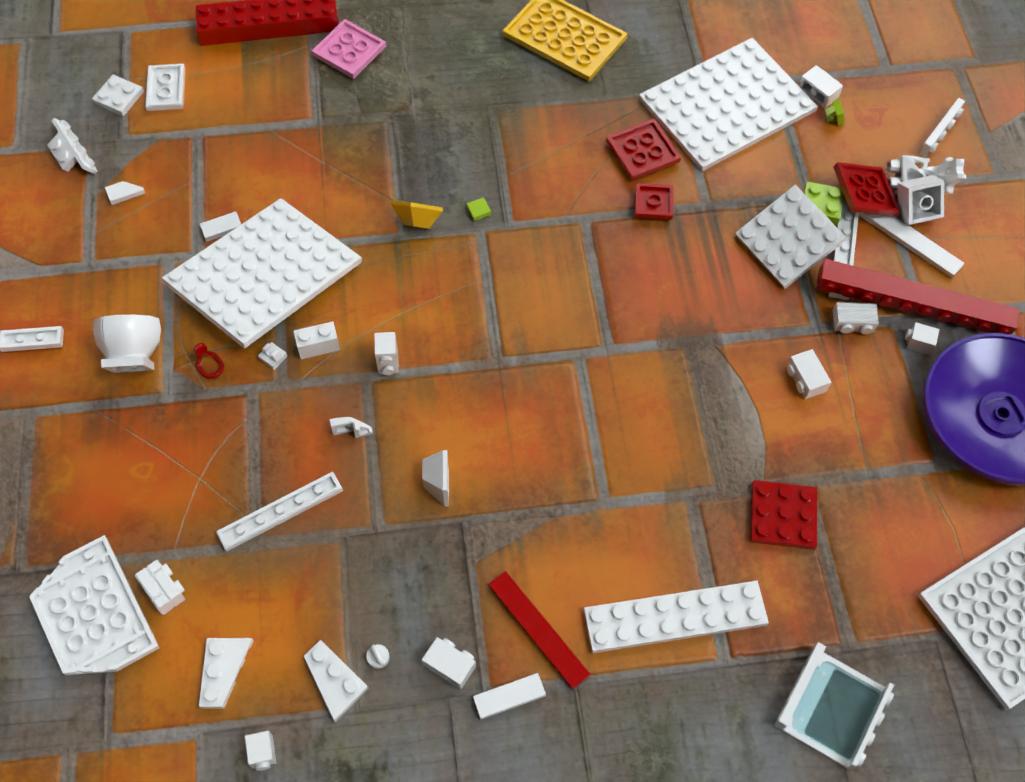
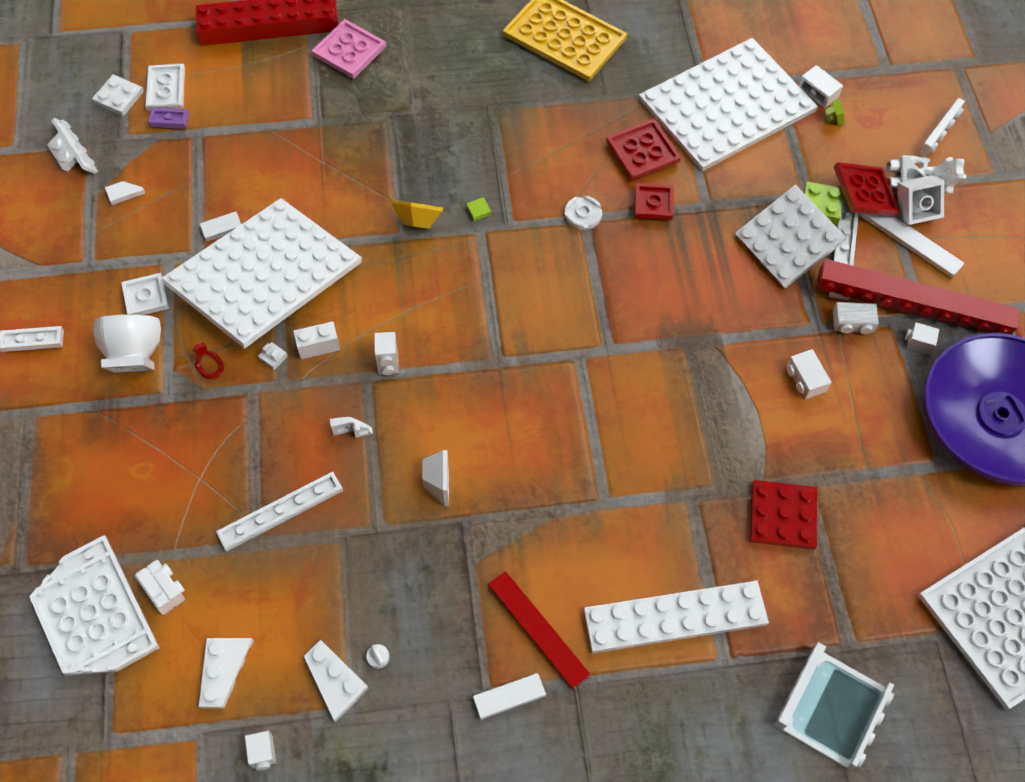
(145, 295): none -> white plate
(168, 118): none -> medium lavender plate
(449, 662): white brick -> none
(583, 212): none -> white tile

